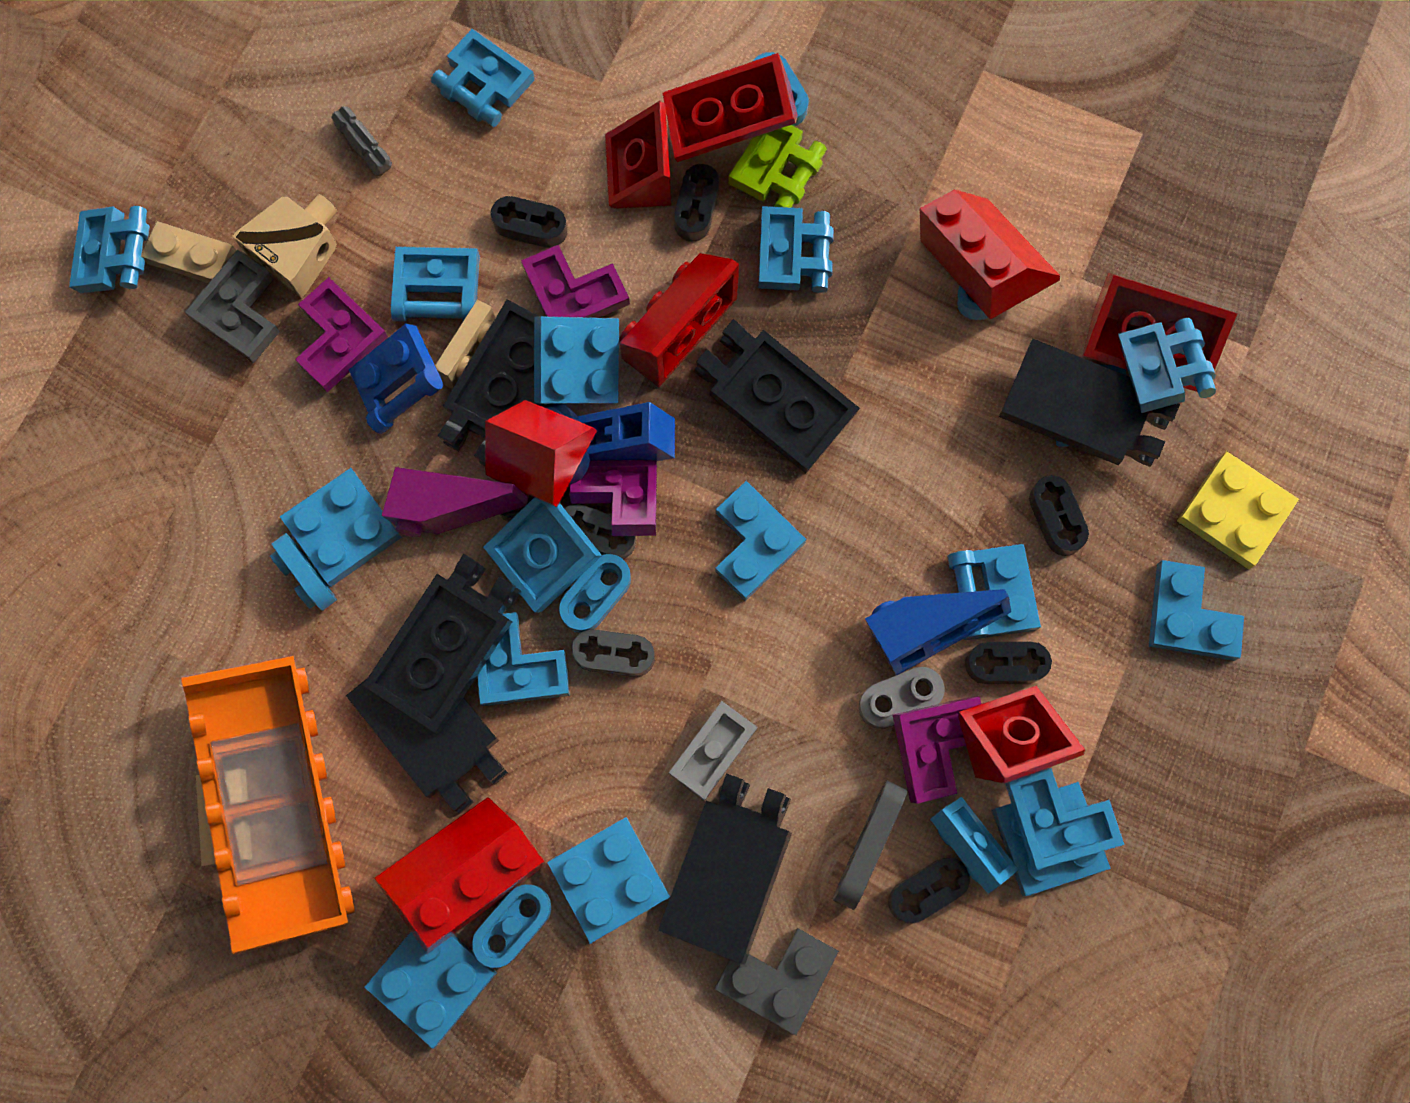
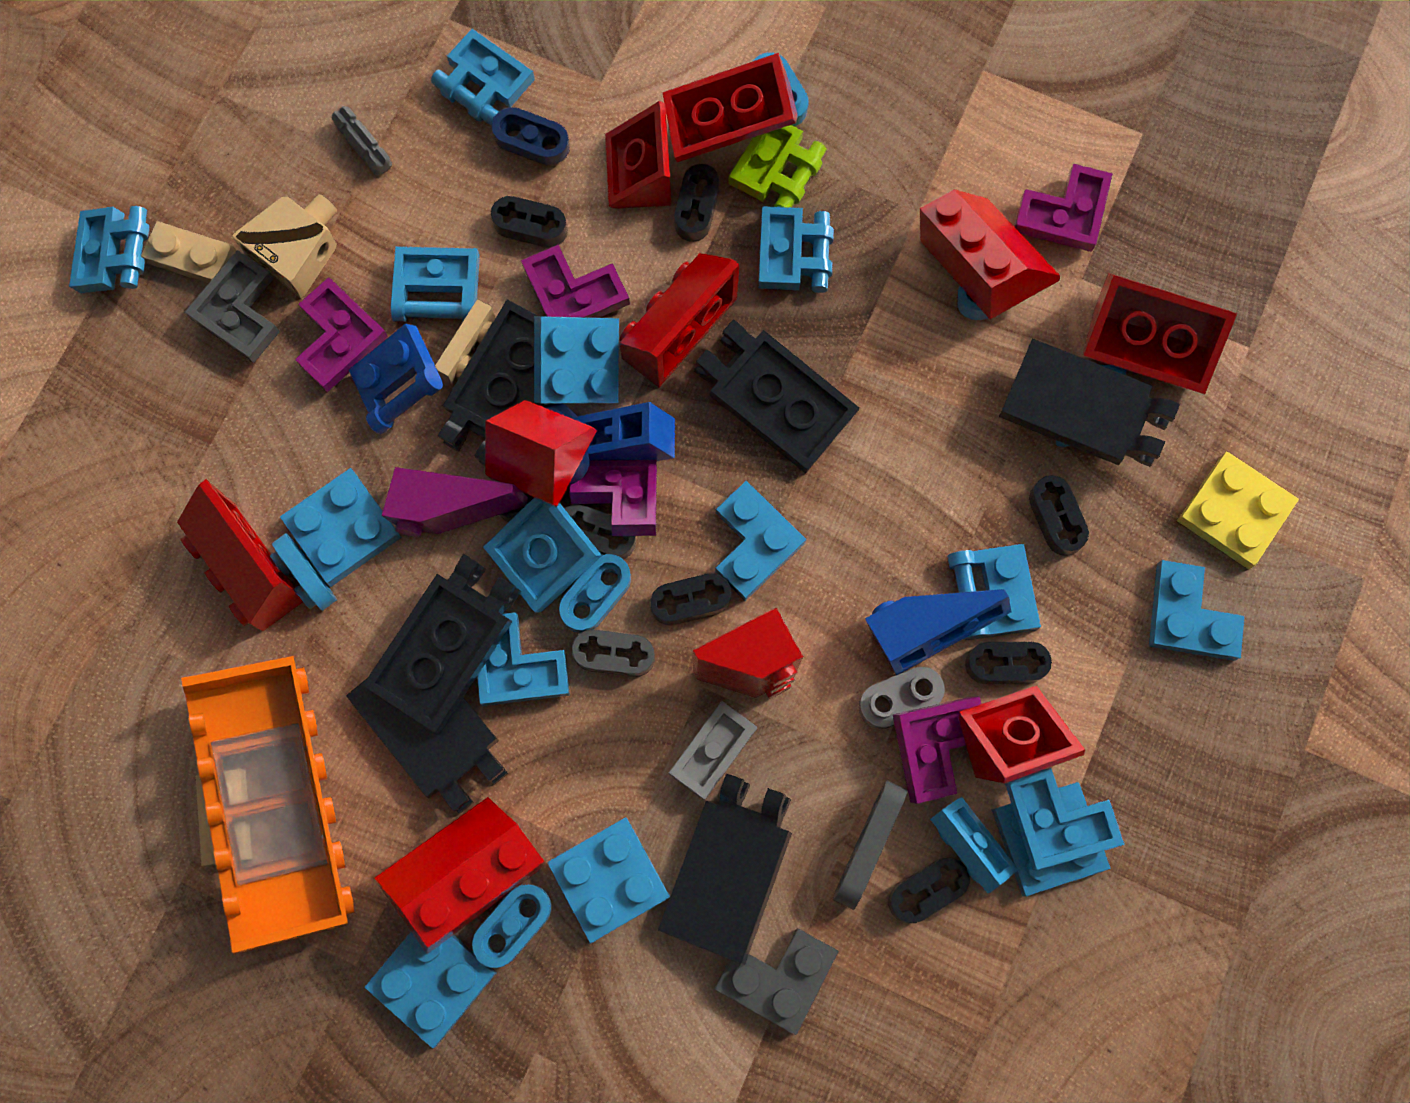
(236, 558): none -> red slope
(533, 136): none -> dark blue plate
(688, 589): none -> black beam
(751, 658): none -> red slope
(1069, 219): none -> magenta plate
(1153, 368): dark azure plate -> none

